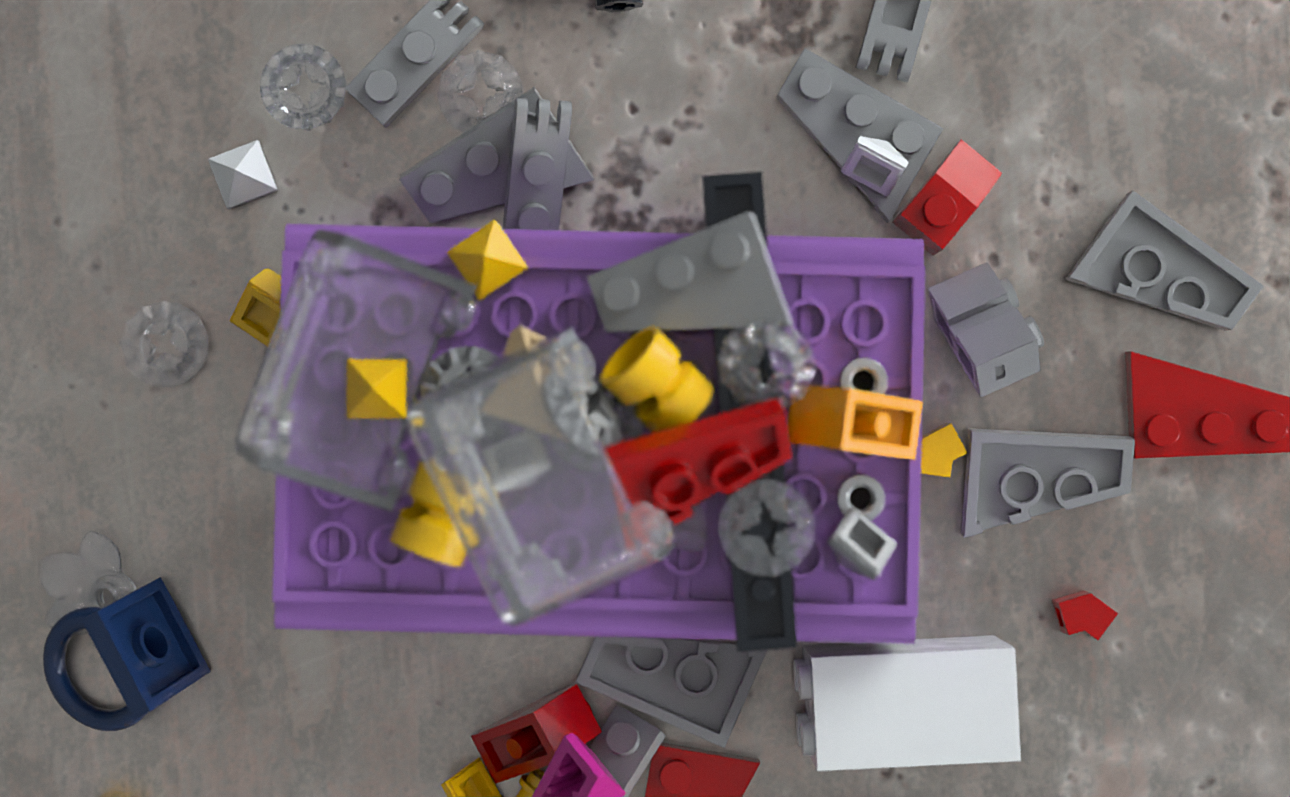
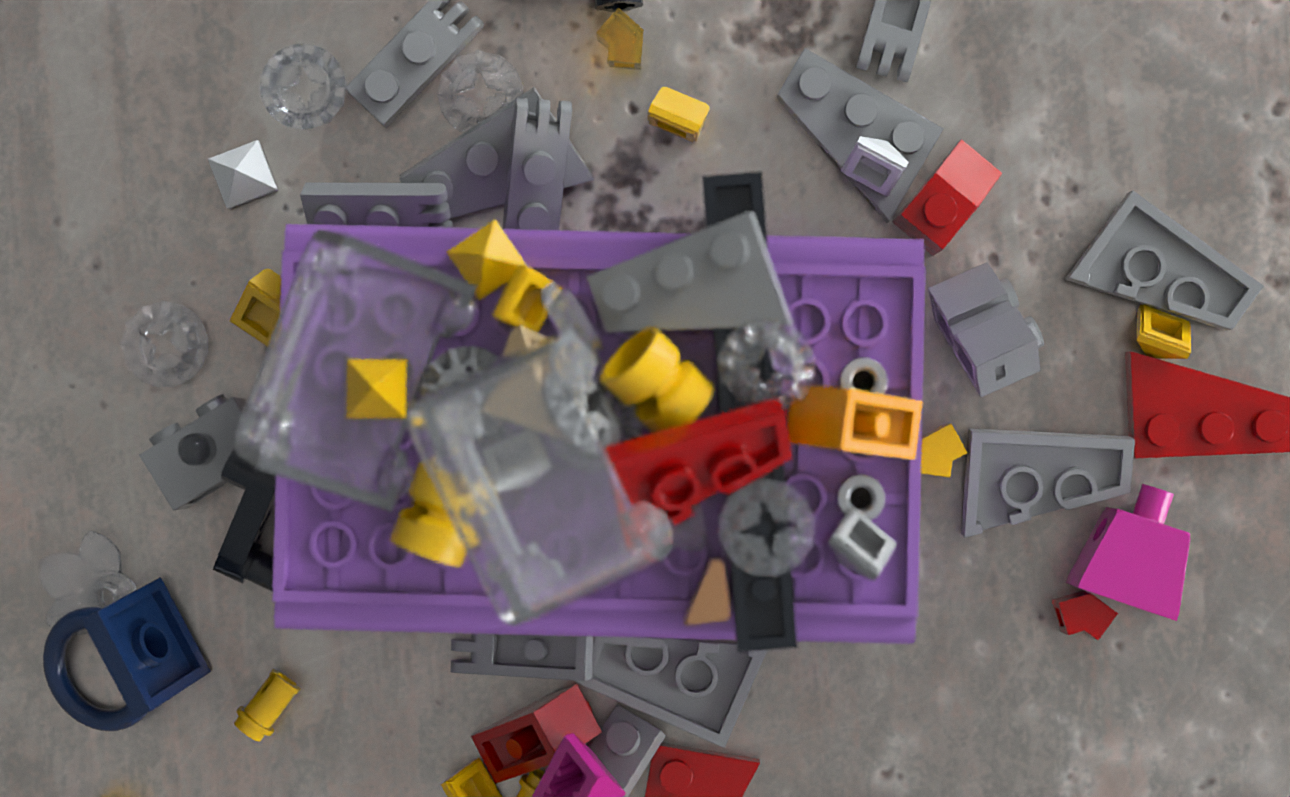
(191, 459): none -> light grey piece
(240, 552): none -> black beam
(266, 706): none -> yellow pin
(377, 204): none -> light grey hinge
(521, 300): none -> yellow slope
(526, 656): none -> light grey hinge
(568, 314): none -> clear gear
(623, 41): none -> clear yellow piece
(678, 113): none -> yellow slope
(710, 597): none -> medium nougat slope
(908, 703): white brick -> none
(1136, 556): none -> dark pink torso
(1163, 334): none -> yellow slope

